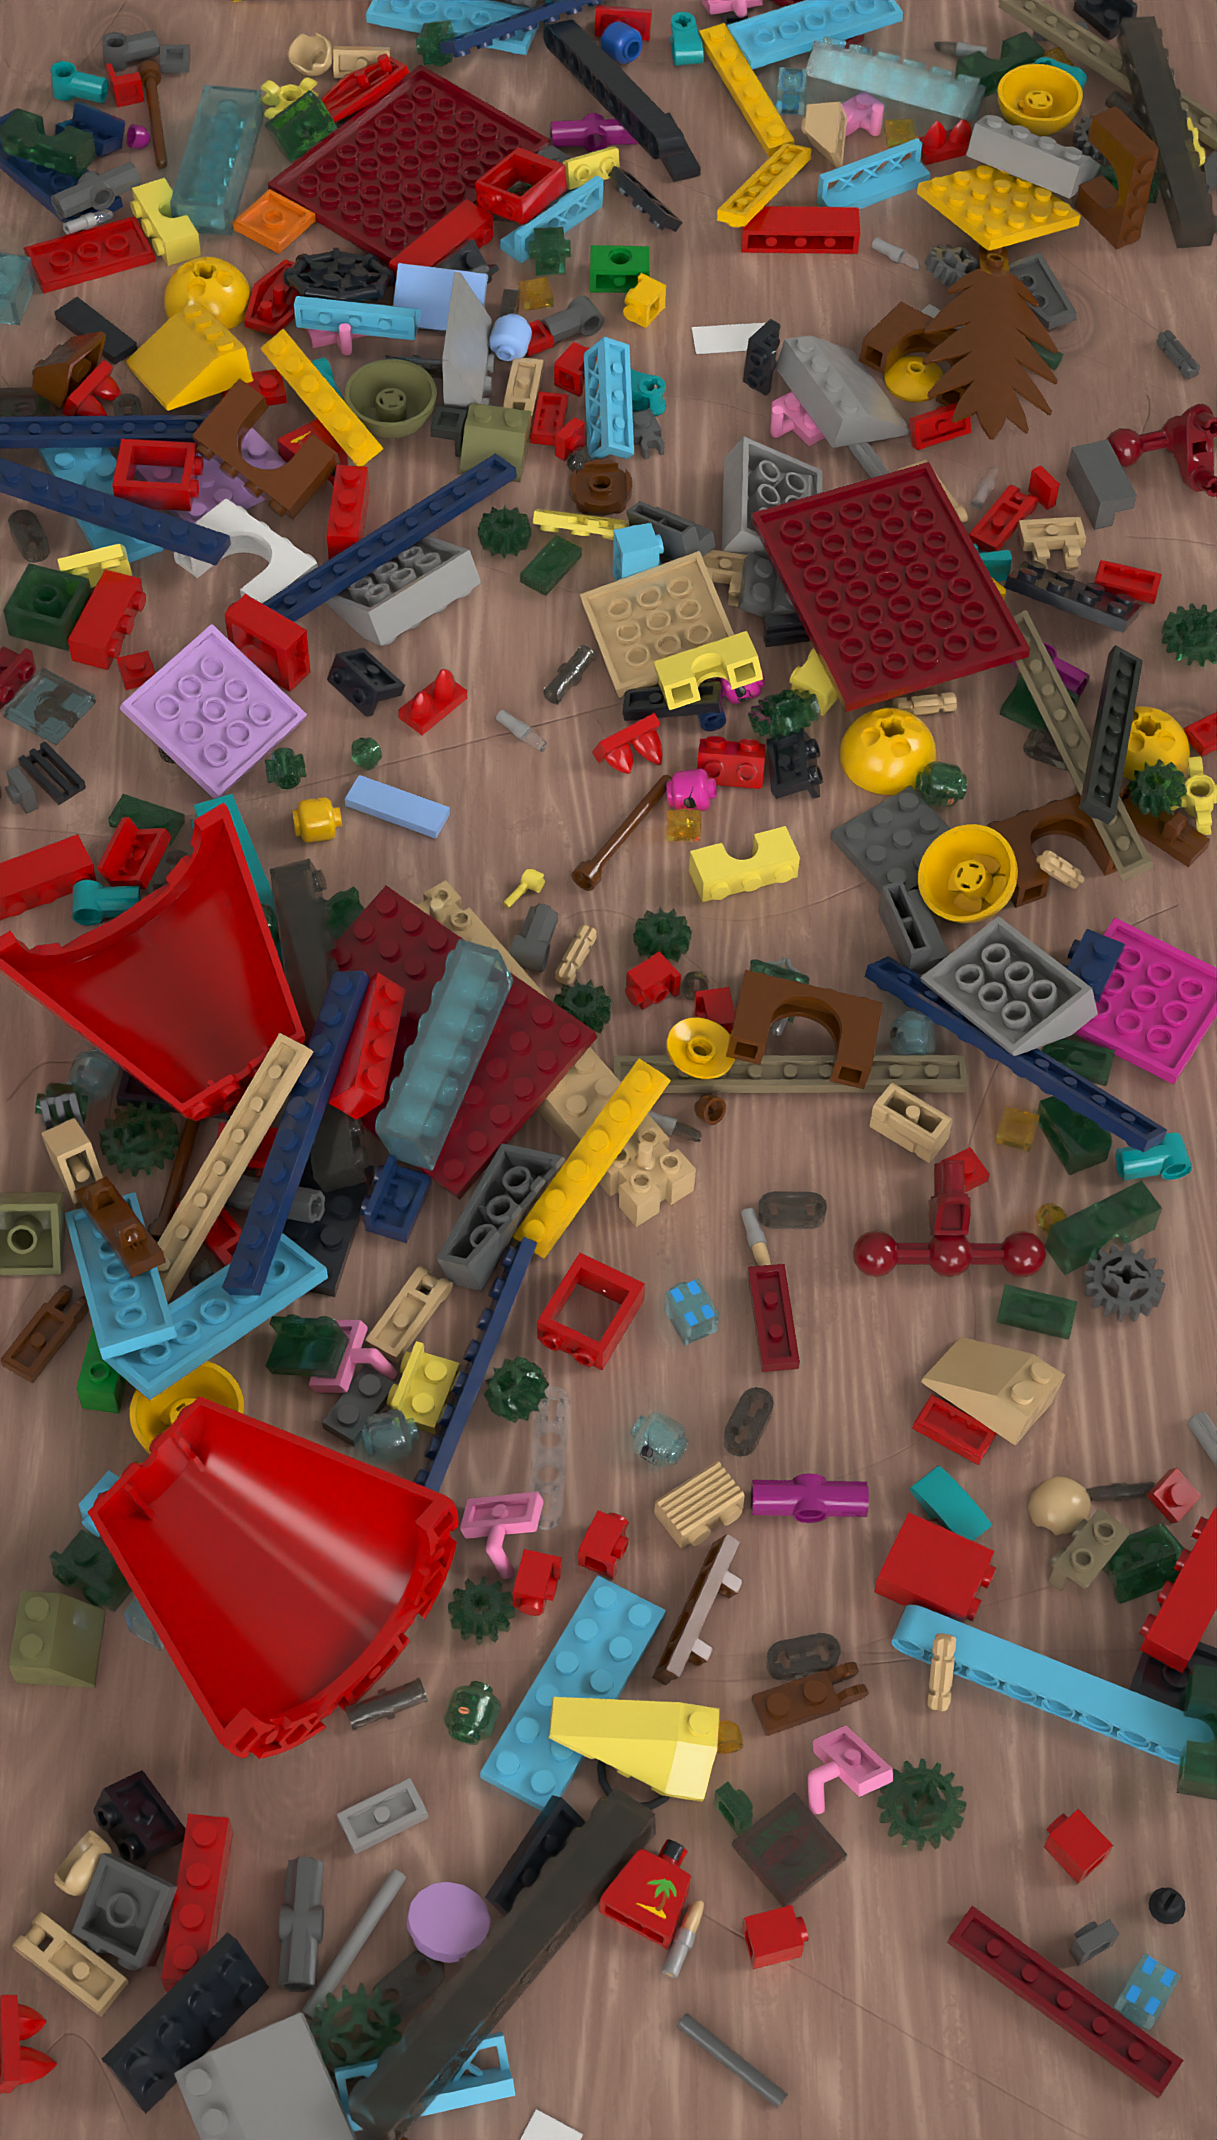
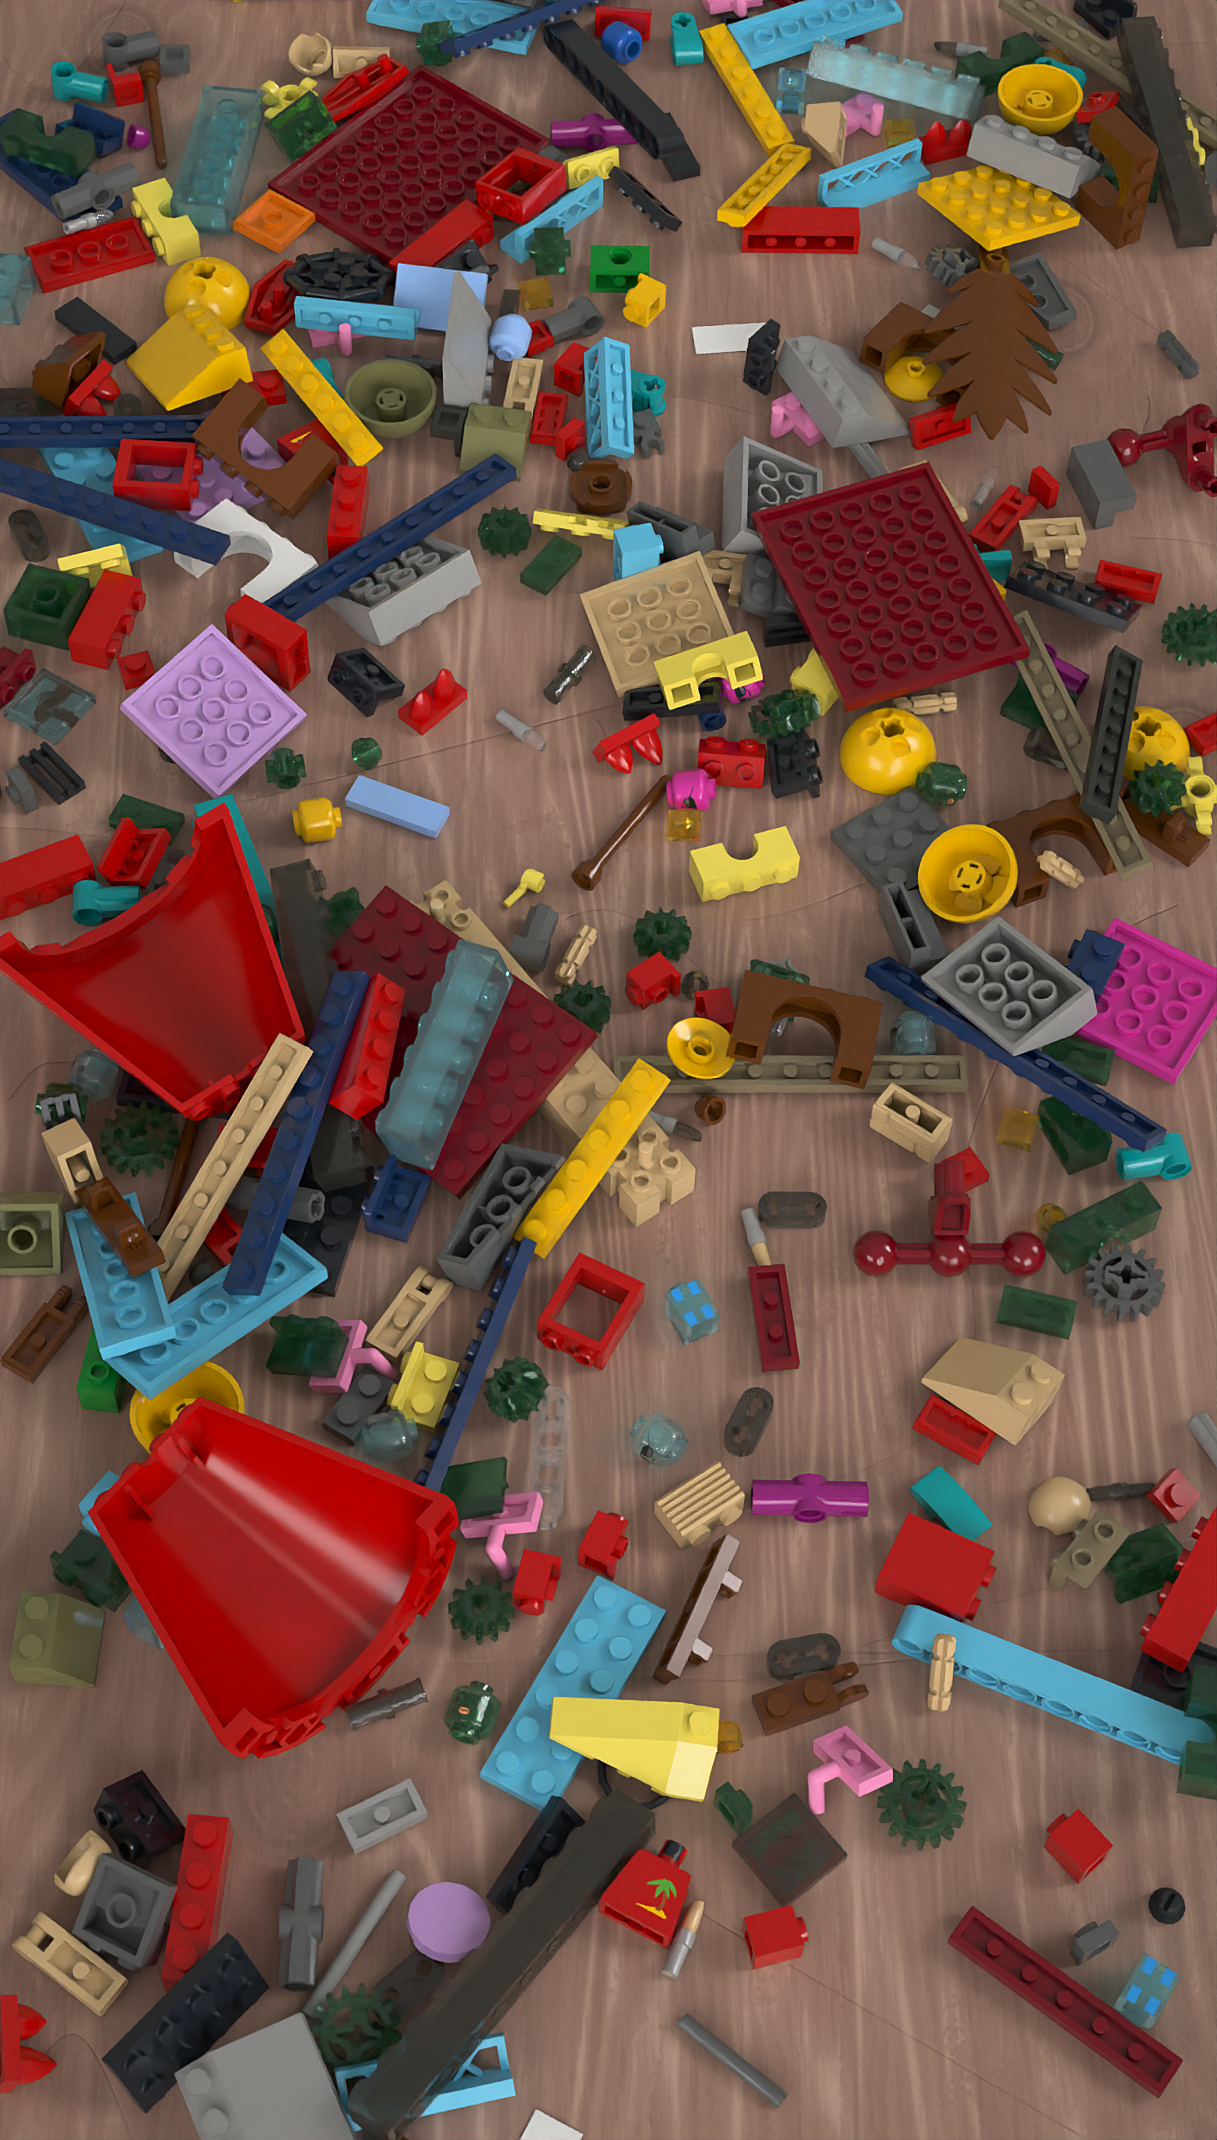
(477, 1487): none -> clear green piece
(1096, 103): none -> red plate

